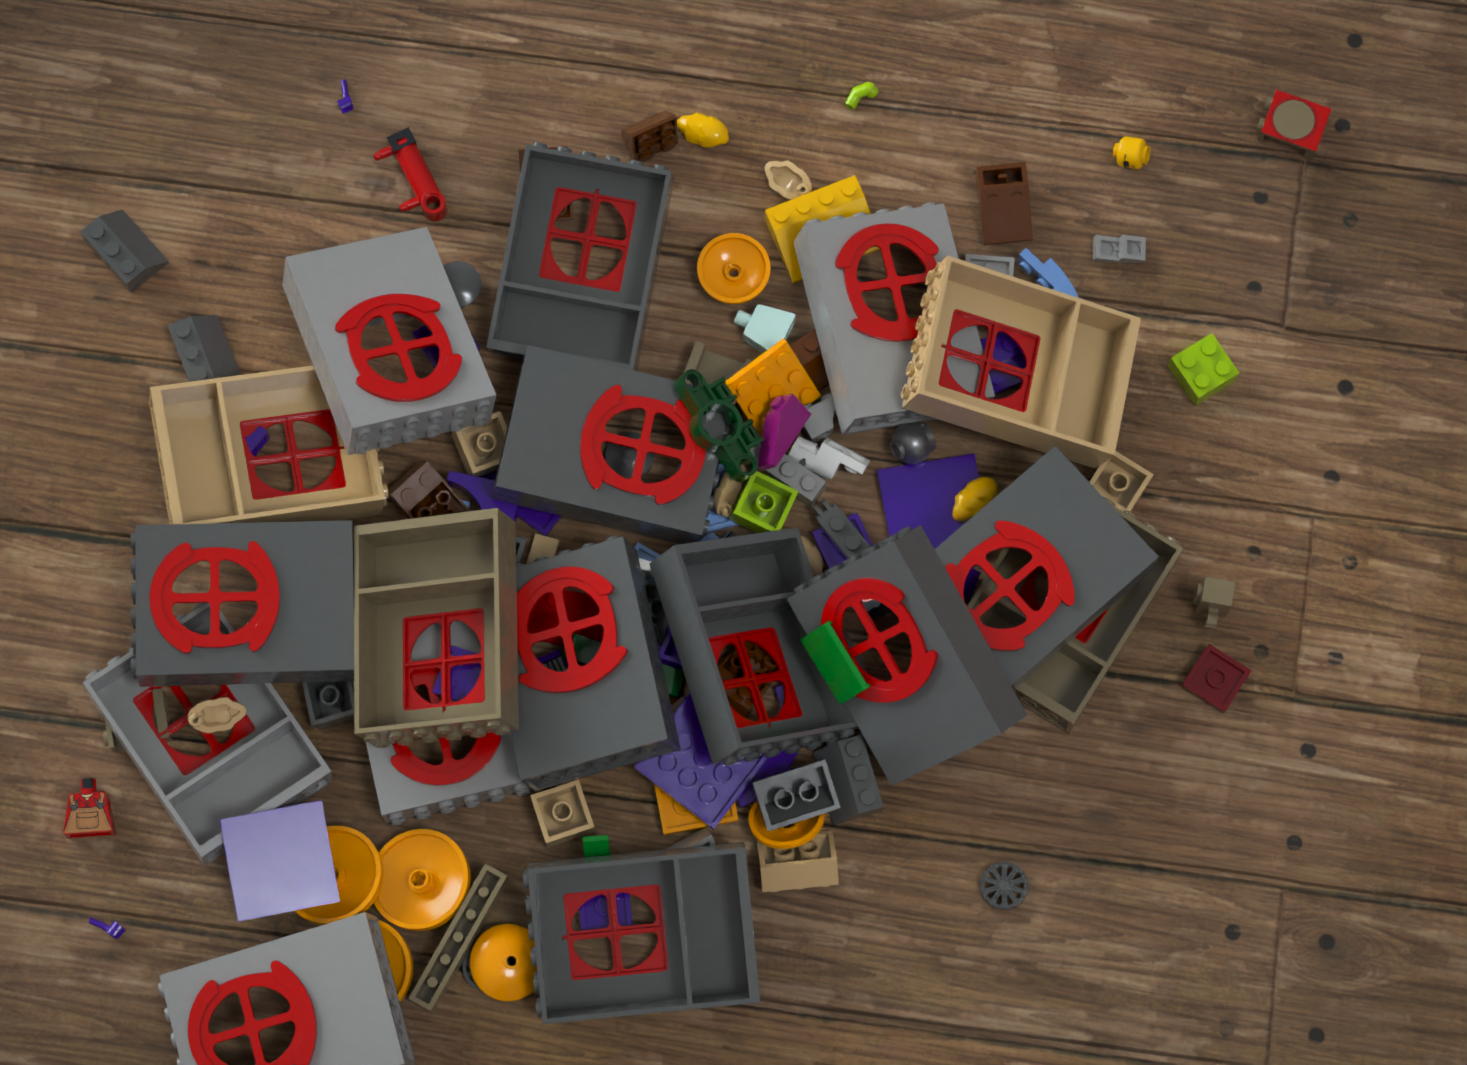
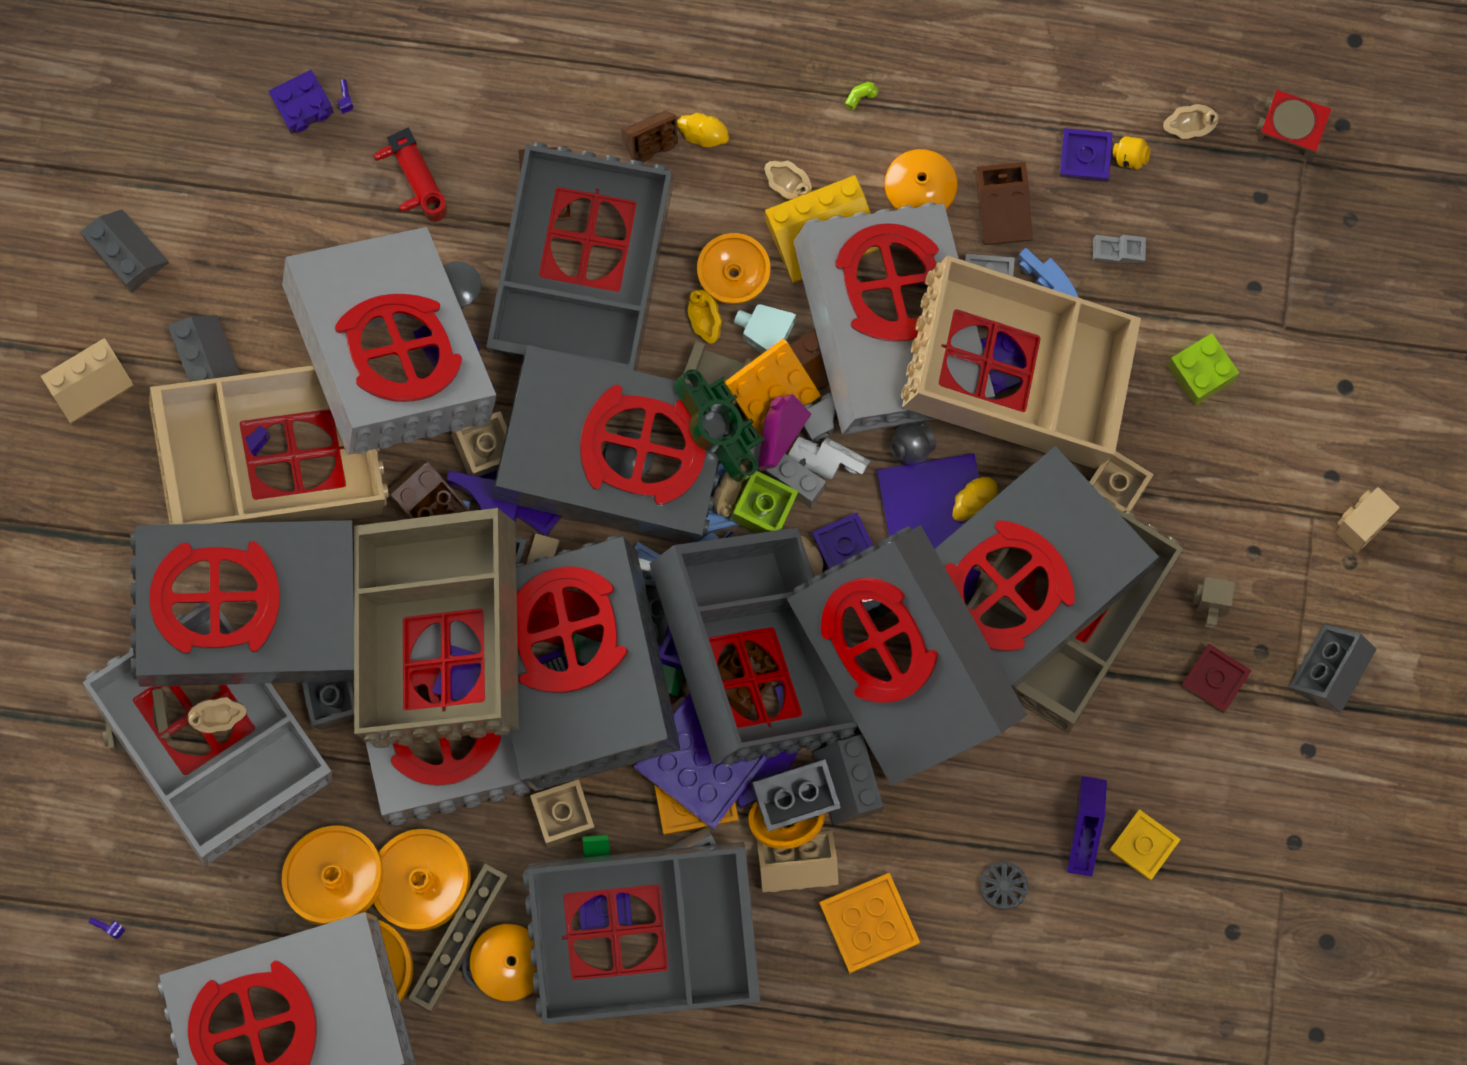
(87, 381): none -> tan slope
(89, 812): torso -> none
(279, 860): tile -> none
(301, 102): none -> dark purple plate
(705, 316): none -> yellow arm
(834, 663): green piece -> none
(839, 529): dark grey hinge -> none
(869, 923): none -> light orange plate
(906, 190): none -> light orange dish
(1086, 154): none -> dark purple plate
(1088, 825): none -> dark purple arch
(1144, 845): none -> yellow plate
(1191, 121): none -> tan arm
(1333, 667): none -> dark grey slope
(1367, 520): none -> tan brick

